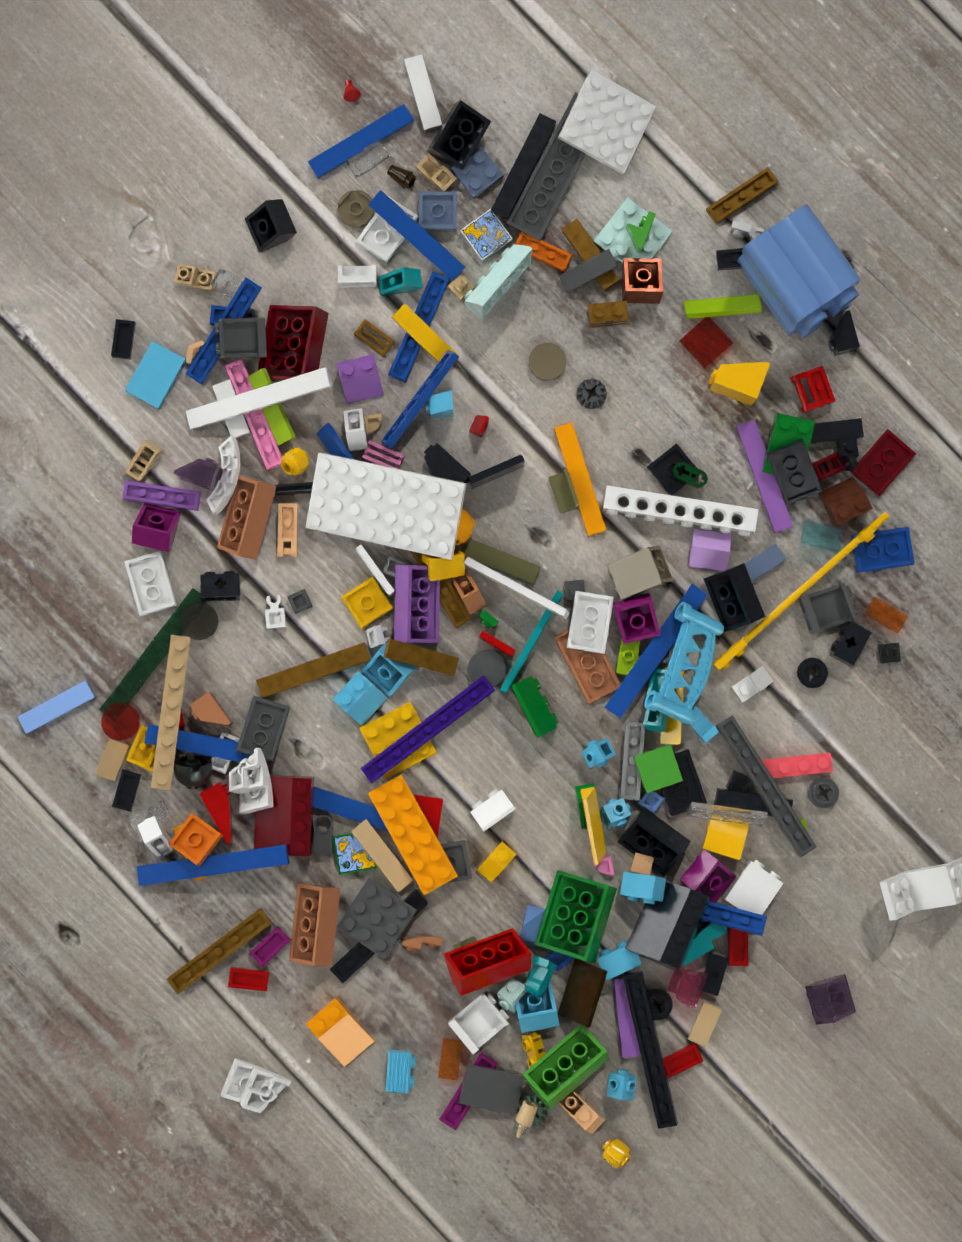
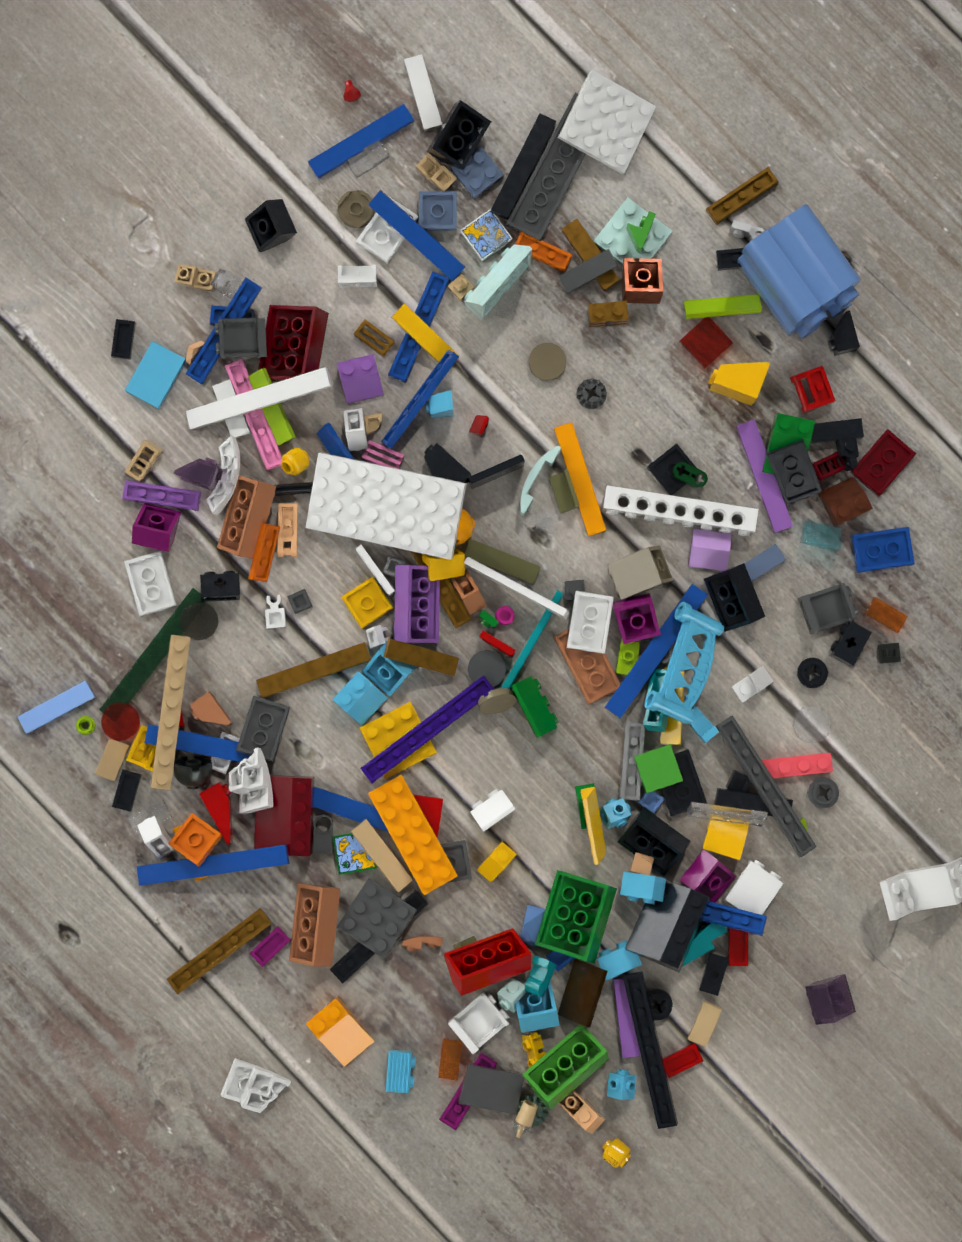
(79, 725): none -> lime plate
(248, 979): red tile -> none
(264, 552): none -> orange tile
(400, 281): teal slope -> none
(402, 176): dark brown cone -> none
(497, 701): none -> dark tan tile
(505, 615): none -> dark pink tile
(548, 459): none -> light aqua slope
(598, 753): medium azure brick -> none
(605, 866): bright pink tile -> none
(689, 988): clear pink piece -> none
(738, 647): yellow bar -> none

